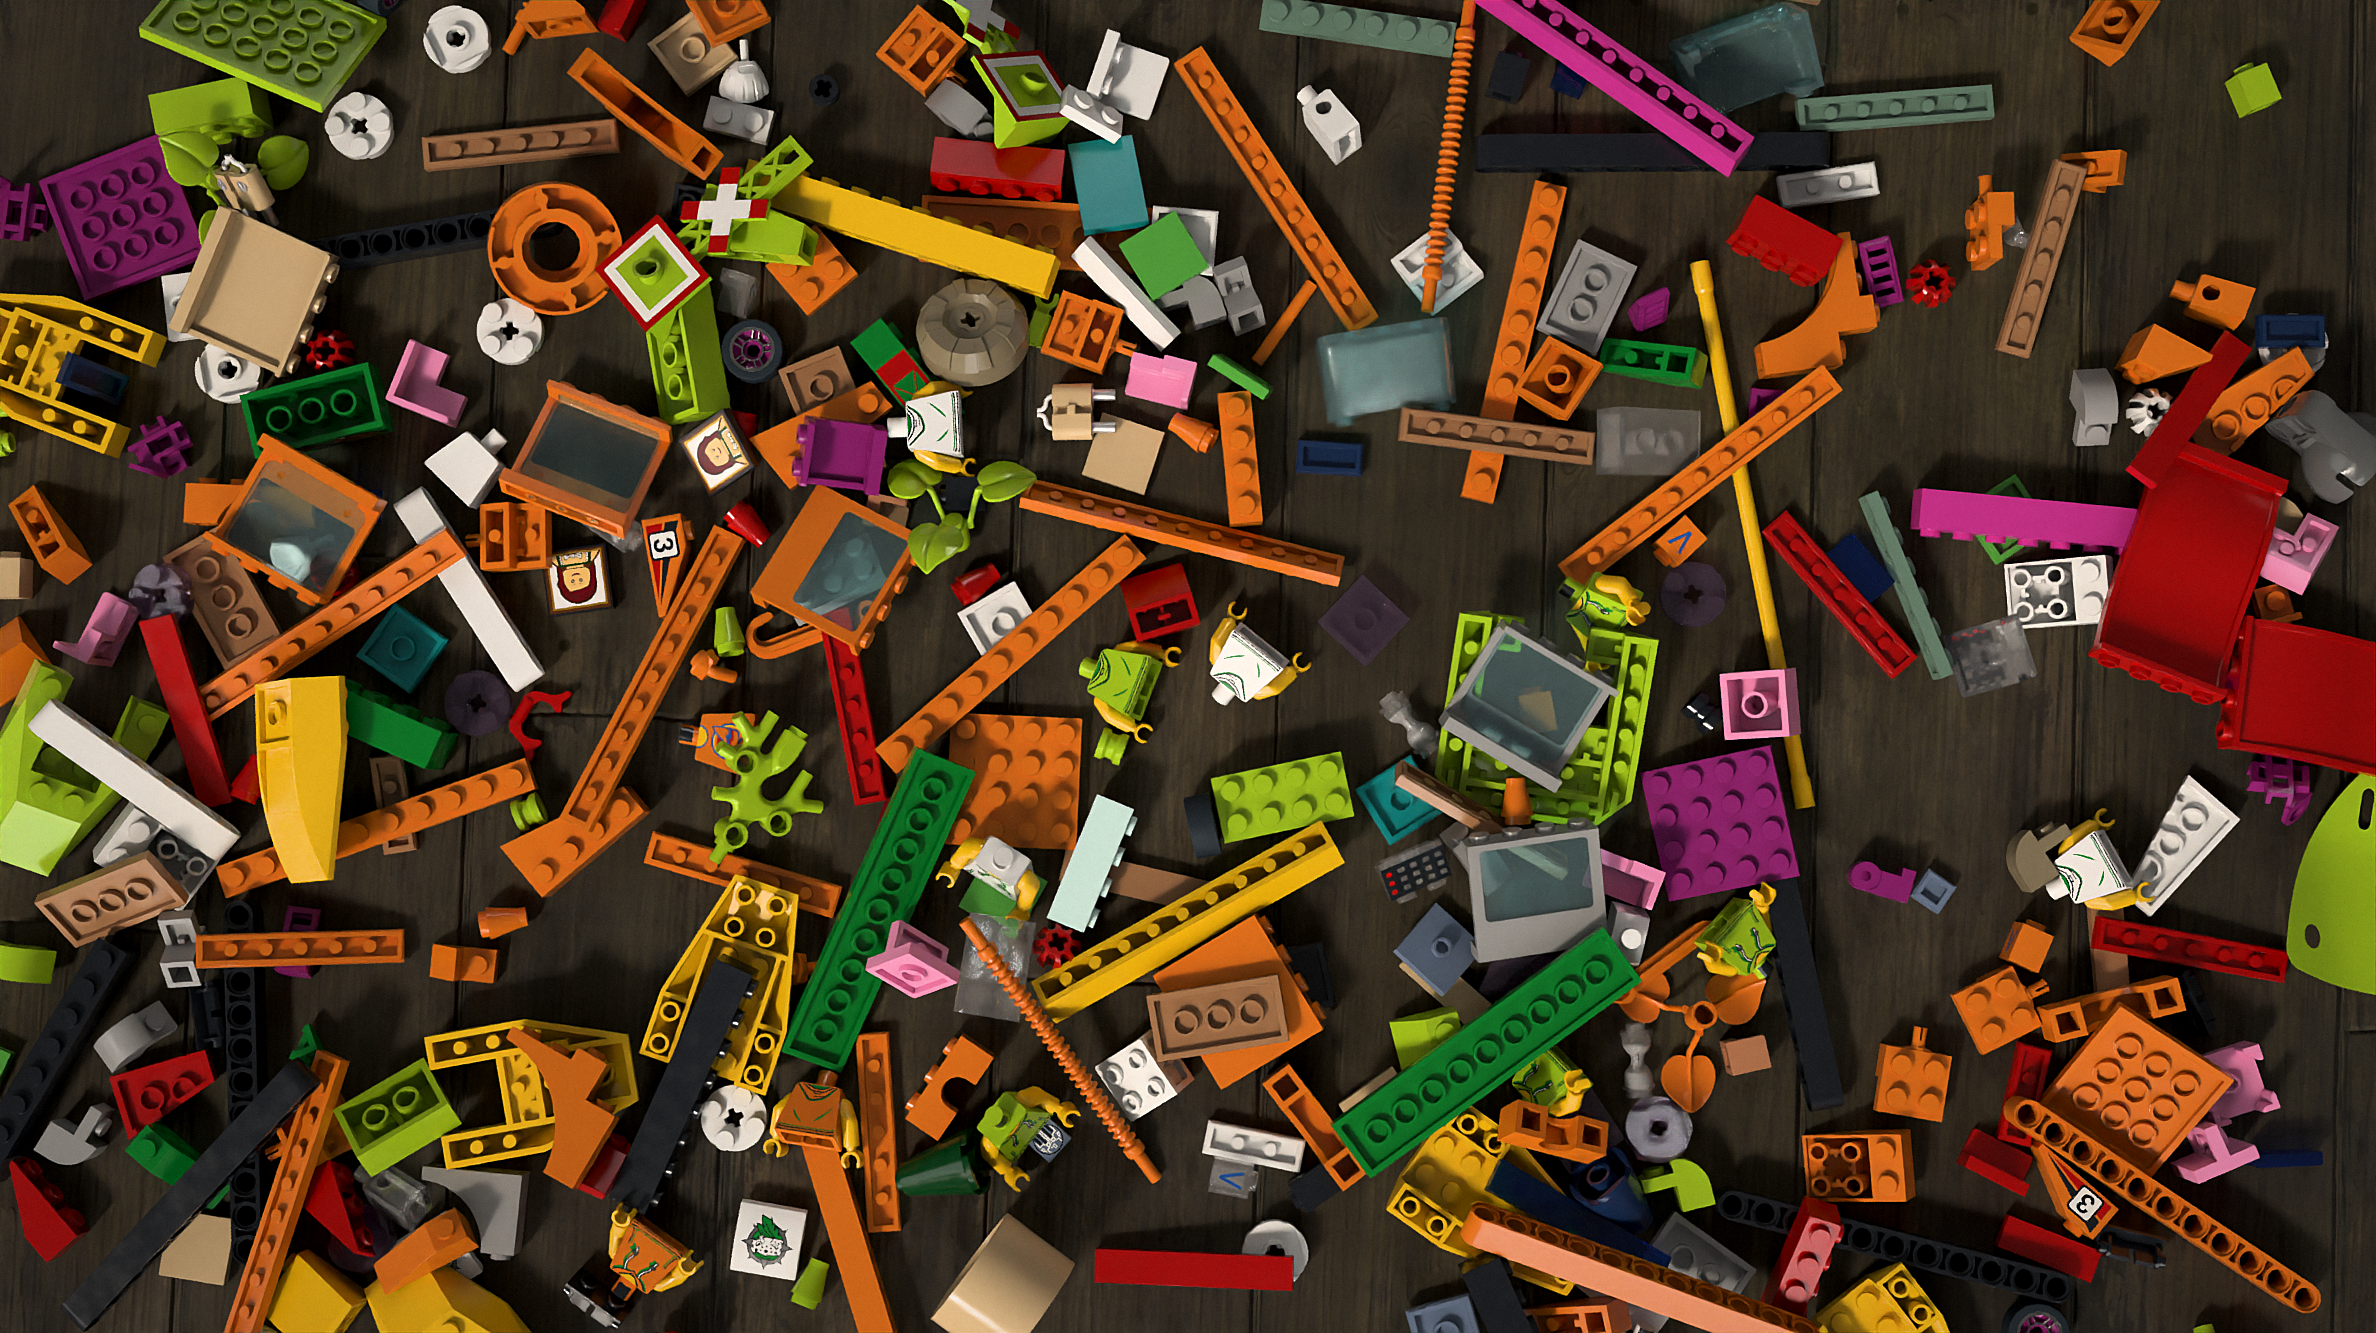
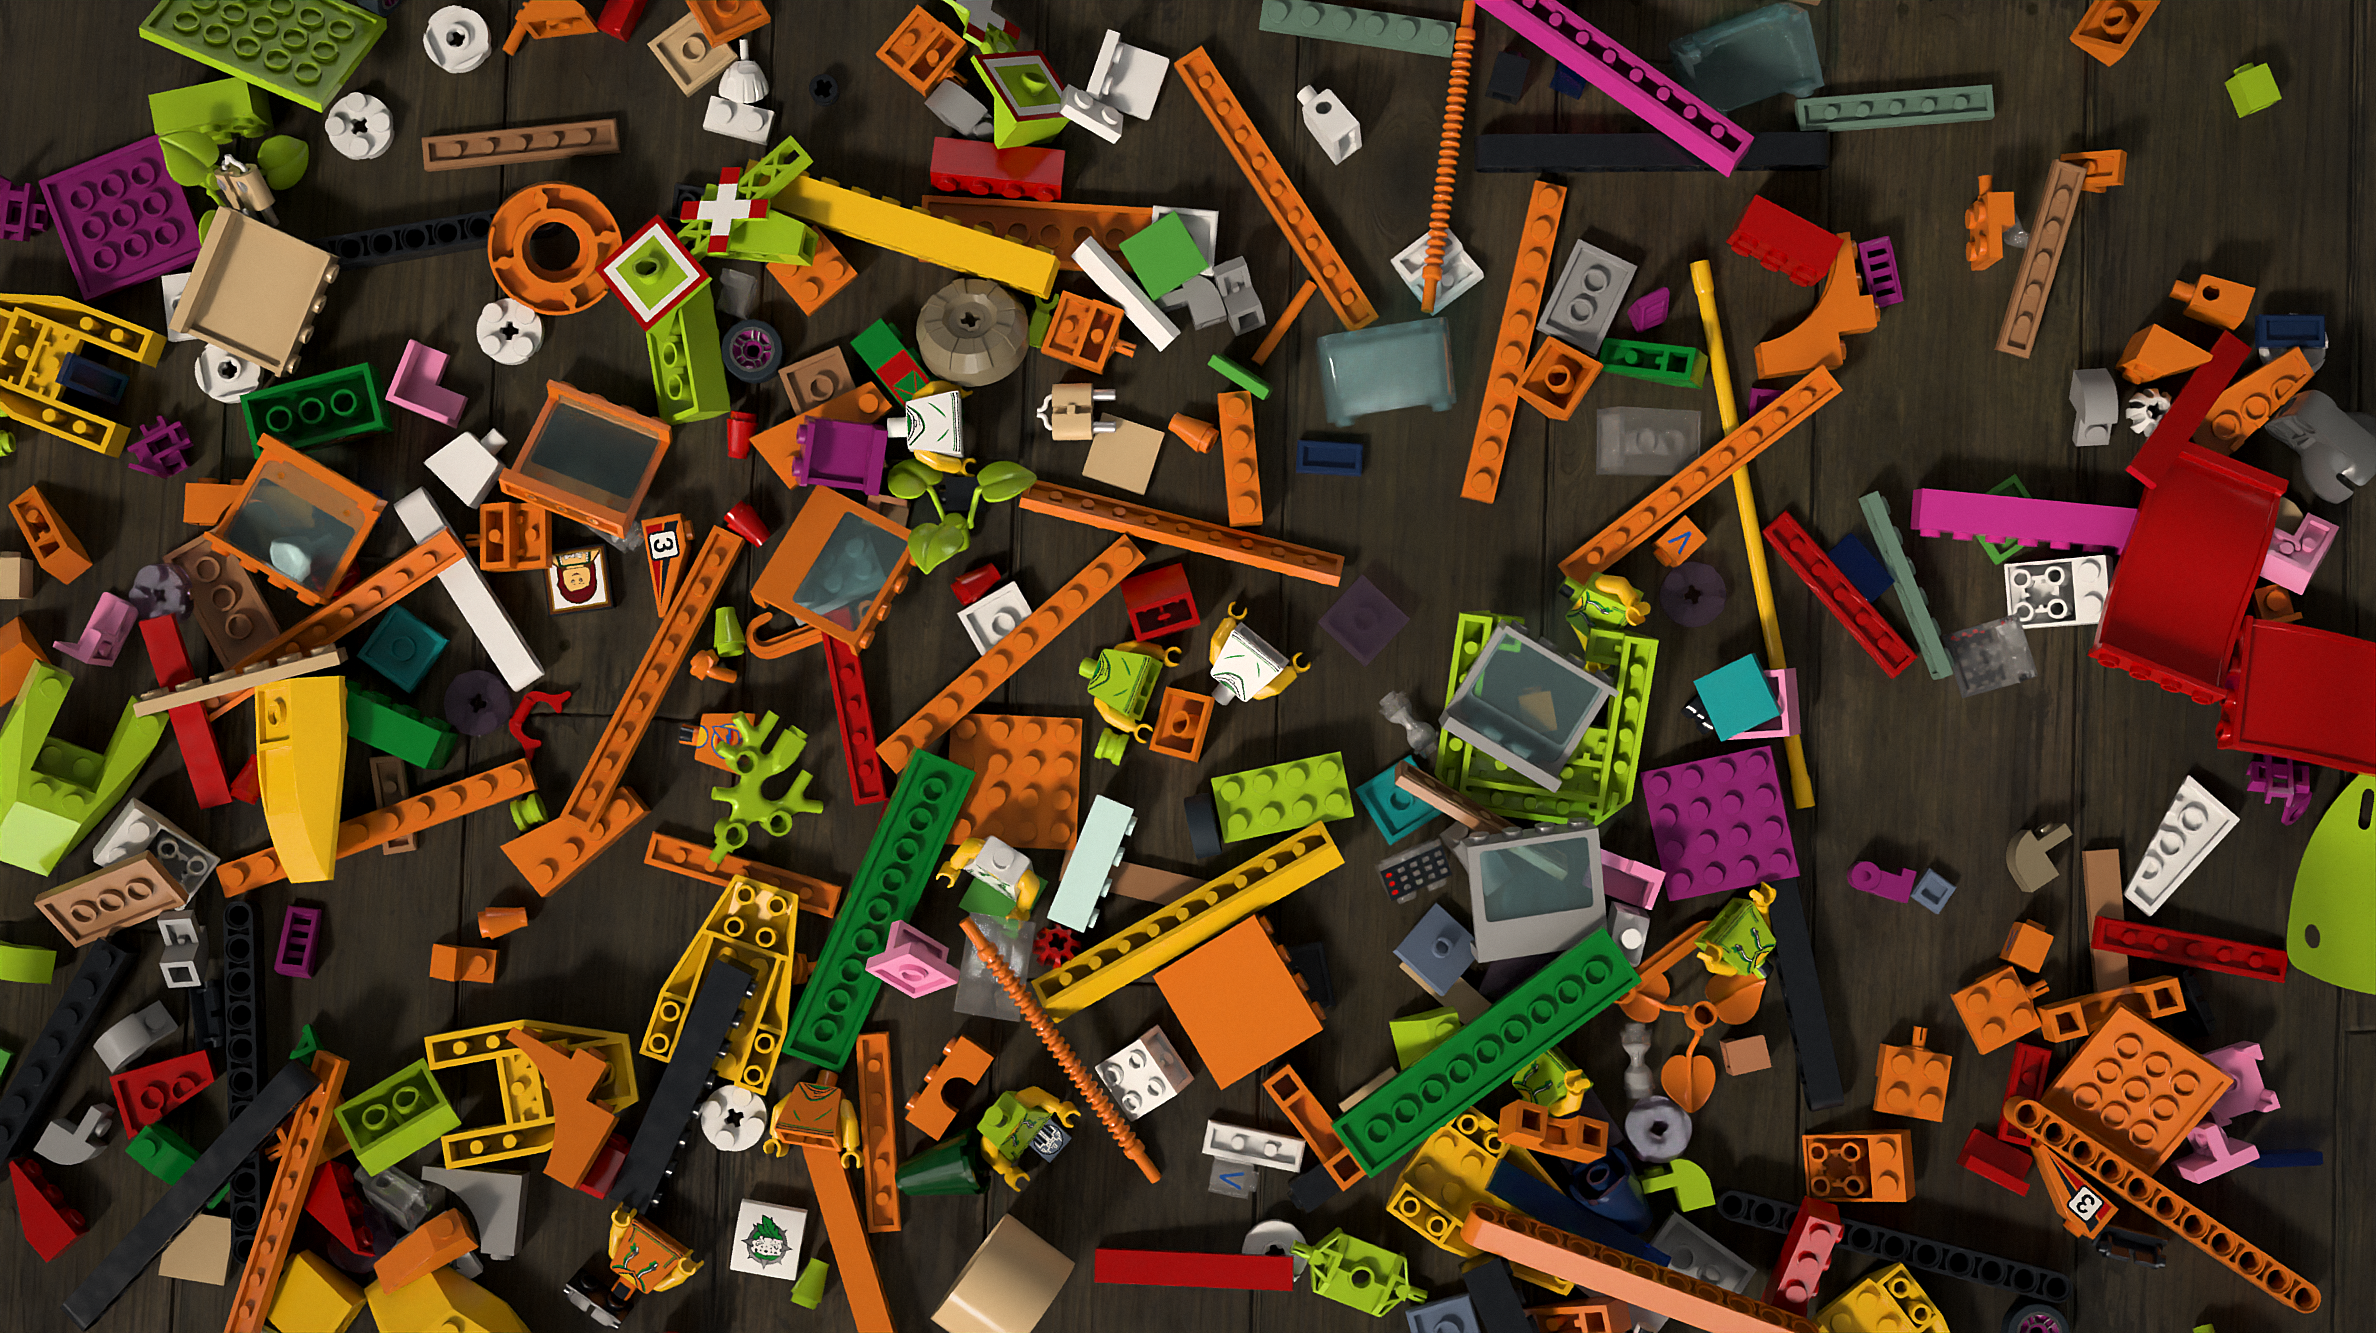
(134, 779): white beam -> none
(229, 682): none -> tan plate
(300, 948): orange tile -> none
(326, 344): red piece -> none
(645, 115): orange arch -> none
(719, 452): tile -> none
(1108, 185): teal tile -> none
(1161, 380): bright pink panel -> none
(1182, 724): none -> orange slope
(1218, 1017): medium nougat plate -> none
(1341, 1255): none -> lime plate
(1496, 436): medium nougat tile -> none
(1516, 802): orange cone -> none
(1738, 697): none -> teal tile
(1827, 185): white tile -> none
(1930, 272): red piece -> none
(2048, 1248): red tile -> none
(2093, 869): torso -> none

